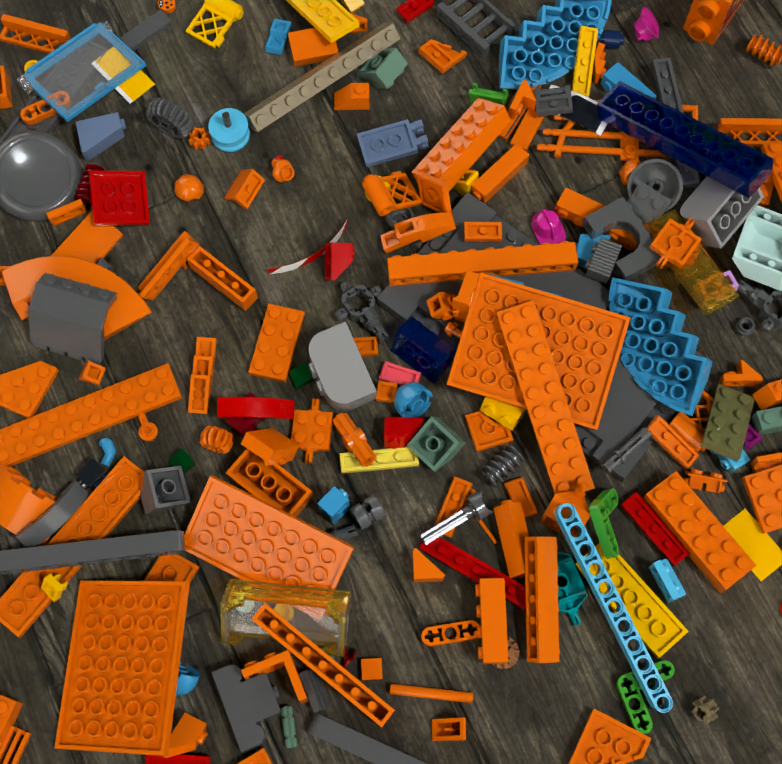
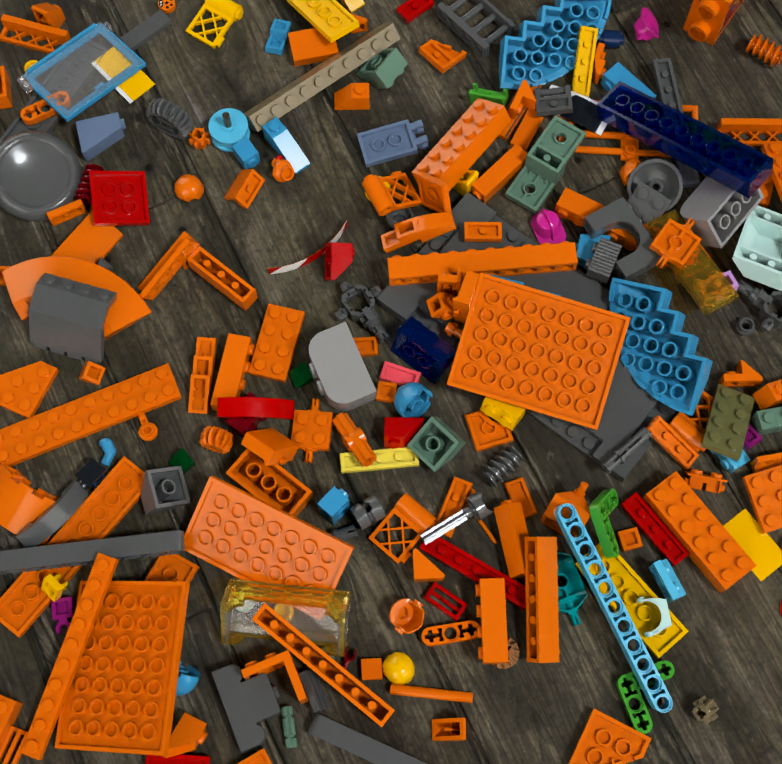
(48, 14): none -> orange slope
(62, 611): none -> magenta plate
(69, 656): none -> orange plate
(233, 368): none -> orange brick
(246, 153): none -> dark azure brick
(284, 144): none -> slope
(398, 668): none -> yellow hair
(406, 615): none -> orange cap
(414, 516): none -> orange piece
(431, 592): none -> red tile
(450, 283): none -> orange bracket
(544, 397): orange plate -> none
(545, 164): none -> sand green bracket
(629, 539): none -> orange tile
(665, 614): none -> light aqua helmet

